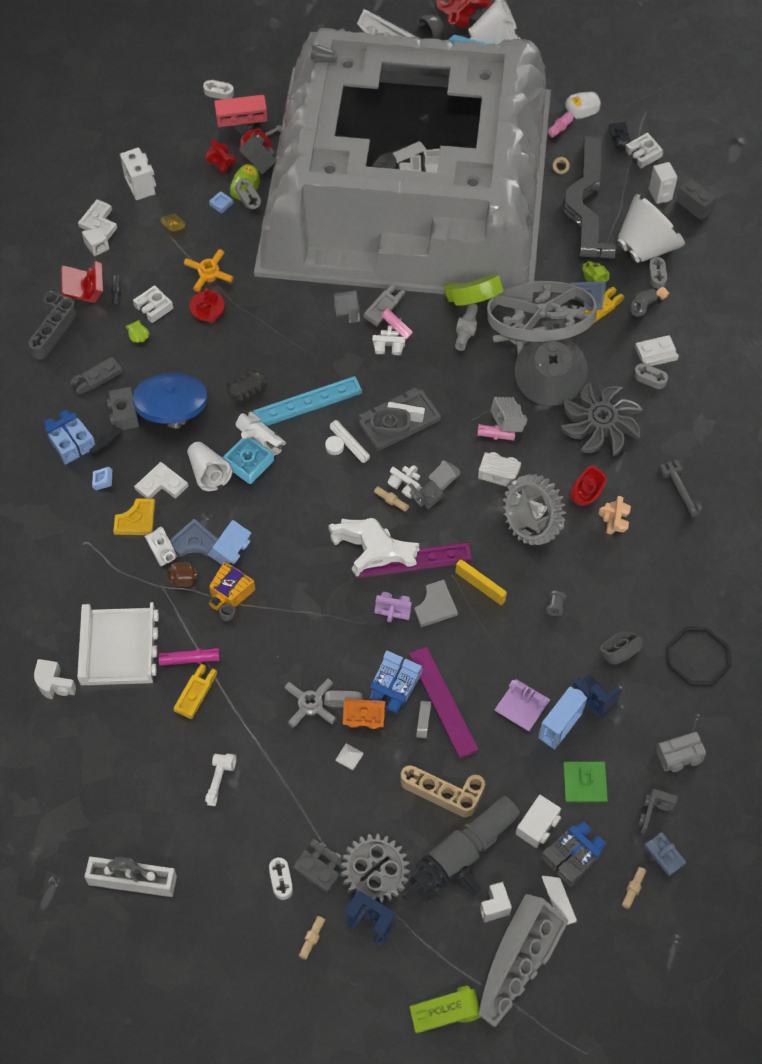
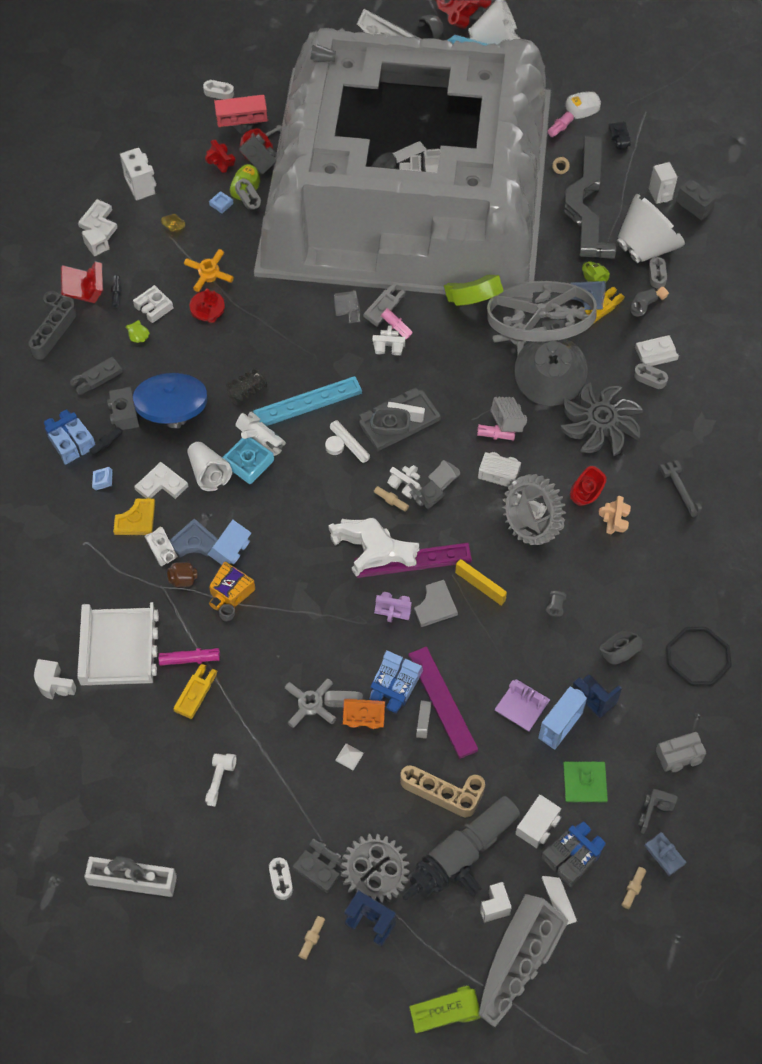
(466, 326): light grey pin -> none
(647, 147): white brick -> none

